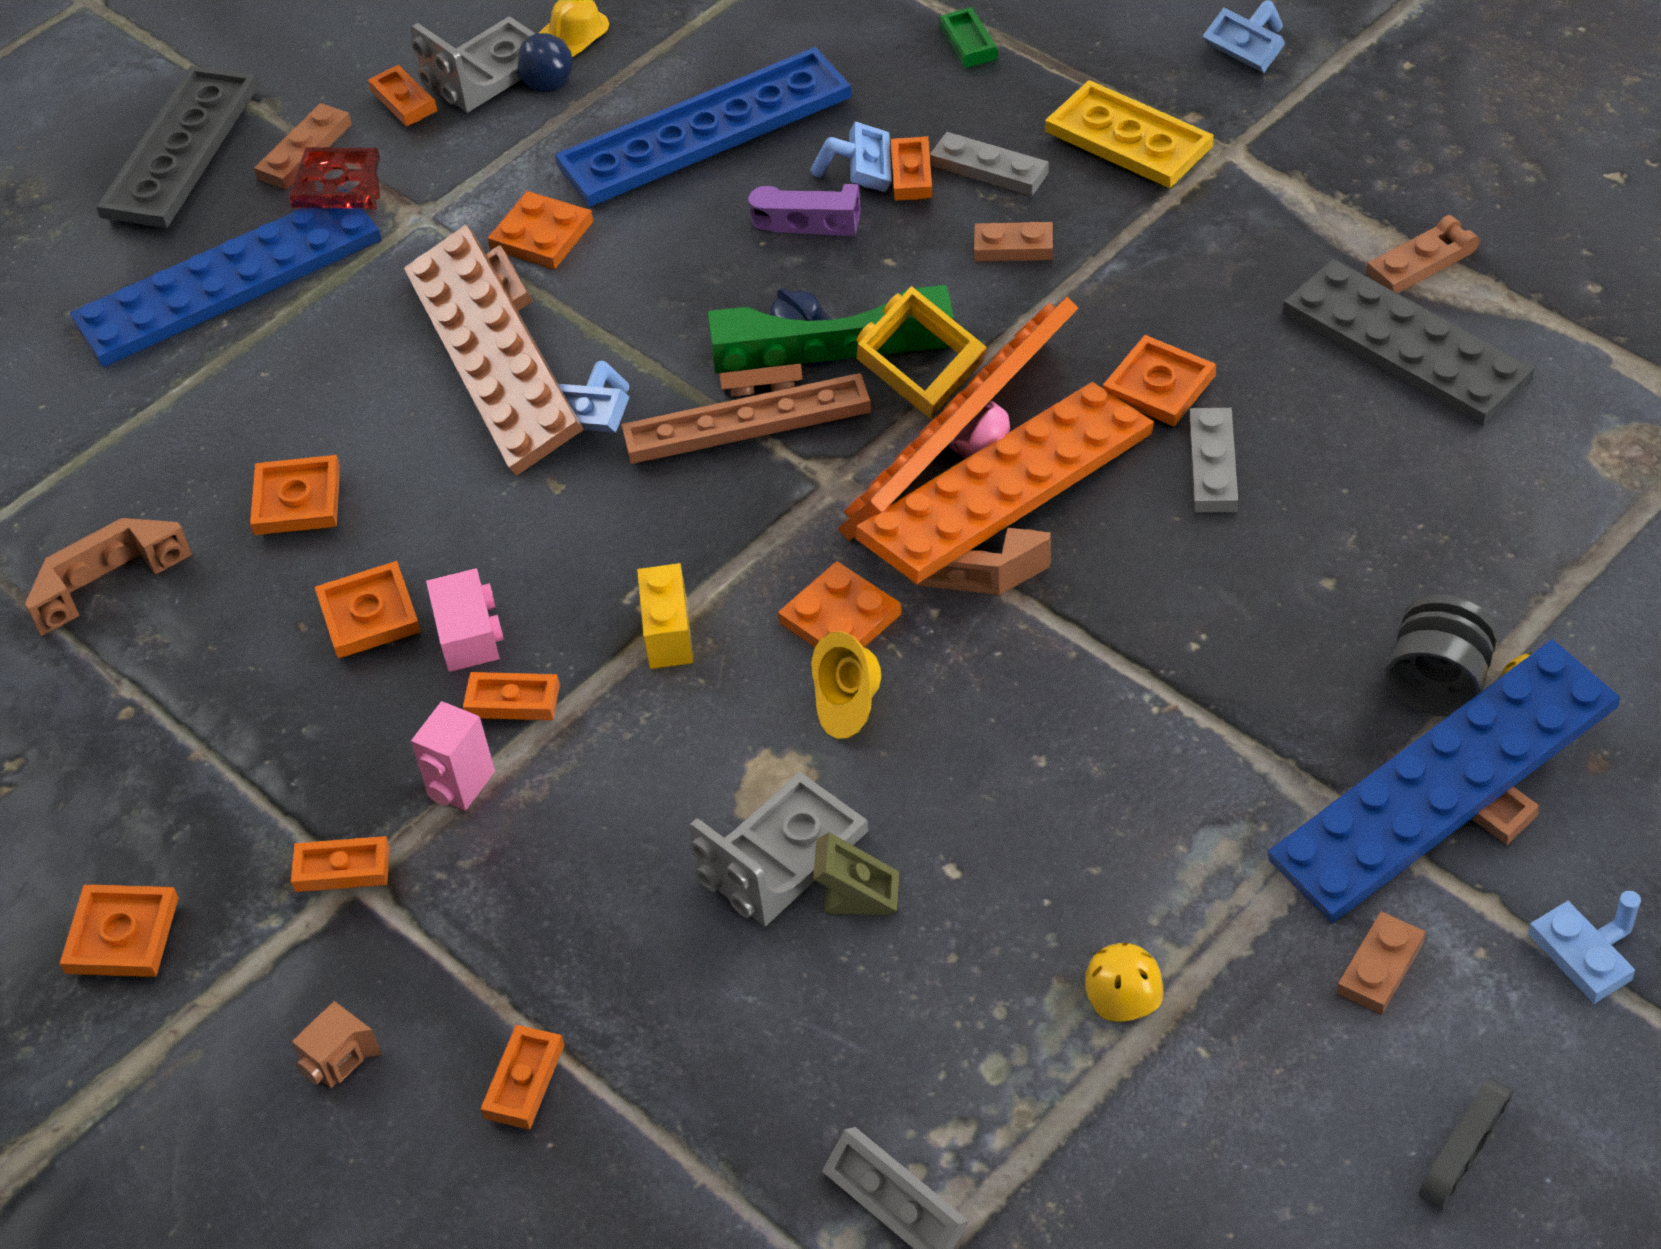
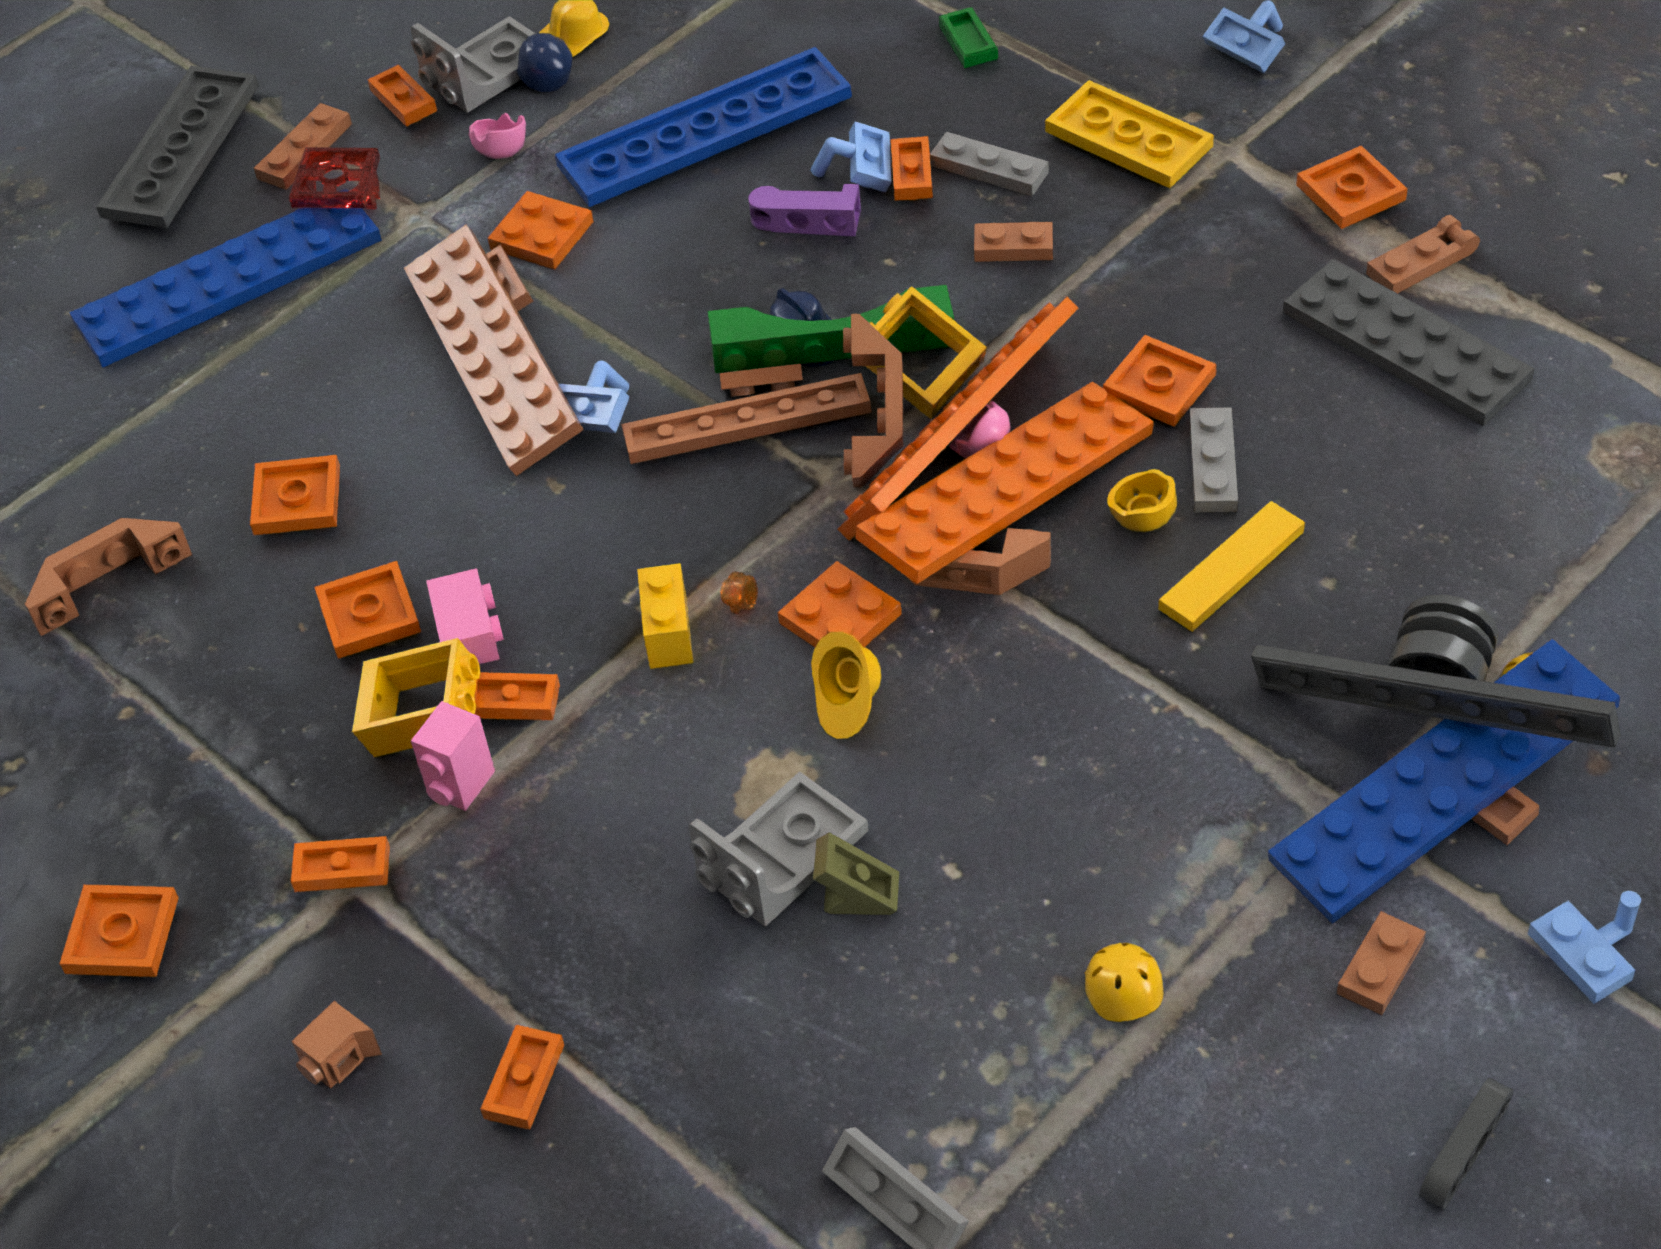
(386, 676): none -> yellow window
(498, 138): none -> bright pink hair
(739, 592): none -> clear orange plate
(873, 349): none -> nougat slope
(1144, 510): none -> yellow helmet
(1231, 566): none -> yellow tile
(1351, 187): none -> orange plate
(1439, 695): none -> dark grey tile

